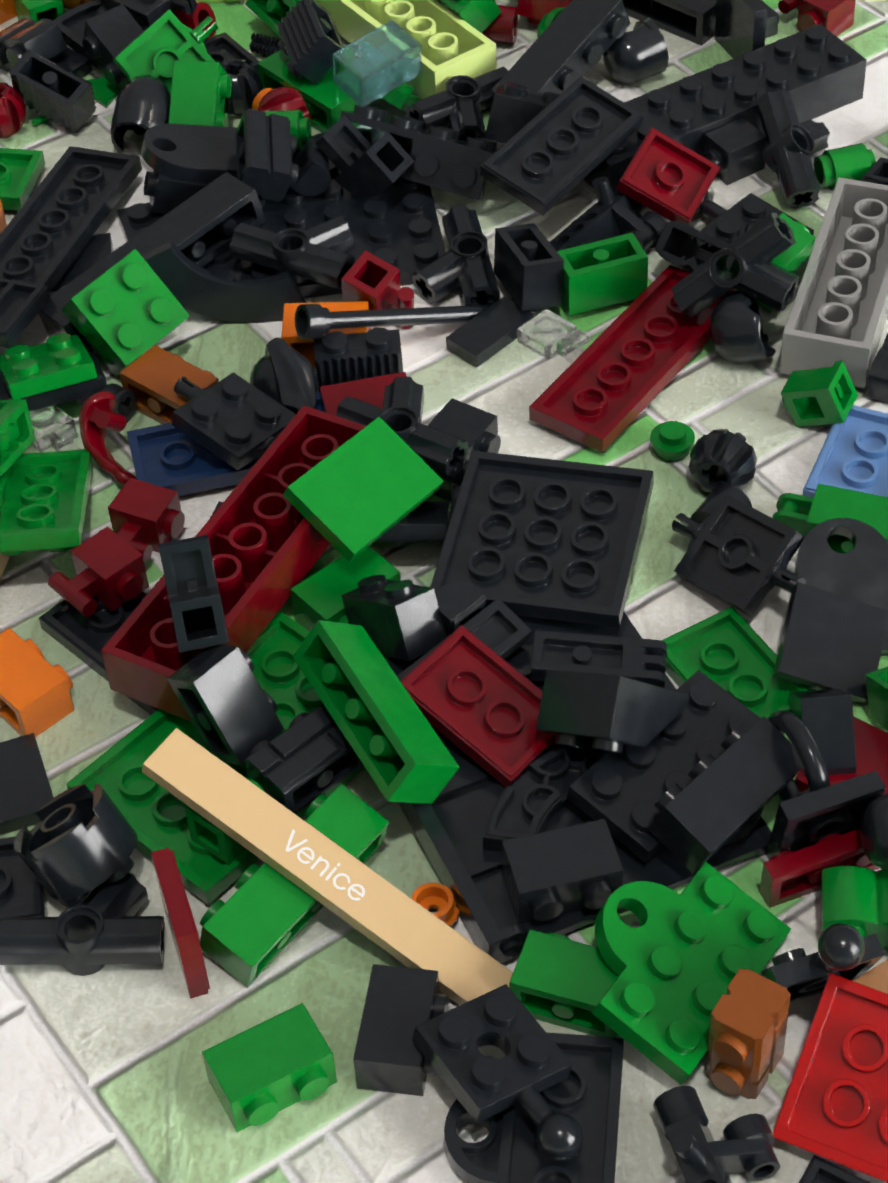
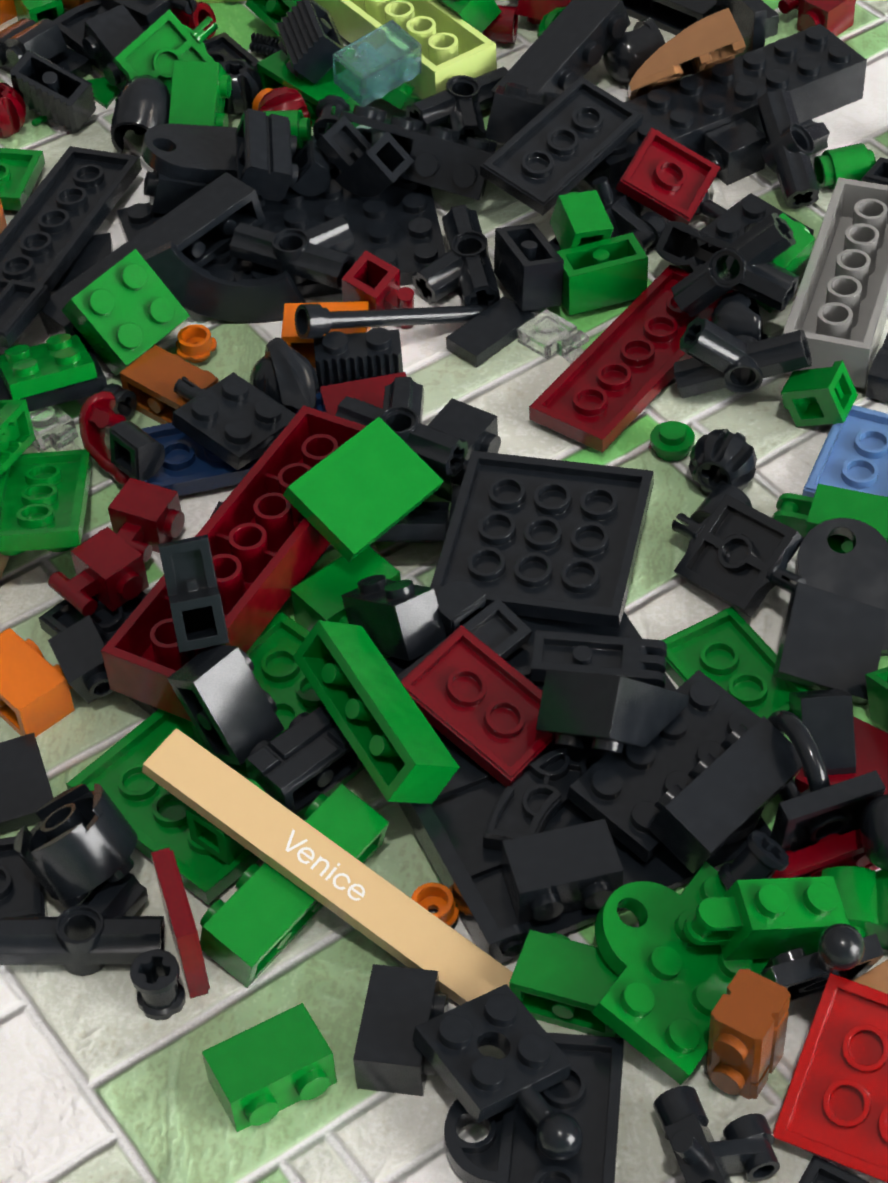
(81, 658): none -> black brick
(135, 451): none -> black brick
(156, 979): none -> black bush
(195, 343): none -> orange plate
(324, 116): none -> black bush
(580, 219): none -> green brick
(689, 52): none -> medium nougat wedge
(735, 361): none -> black piece
(756, 861): none -> black bush
(767, 917): none -> green brick

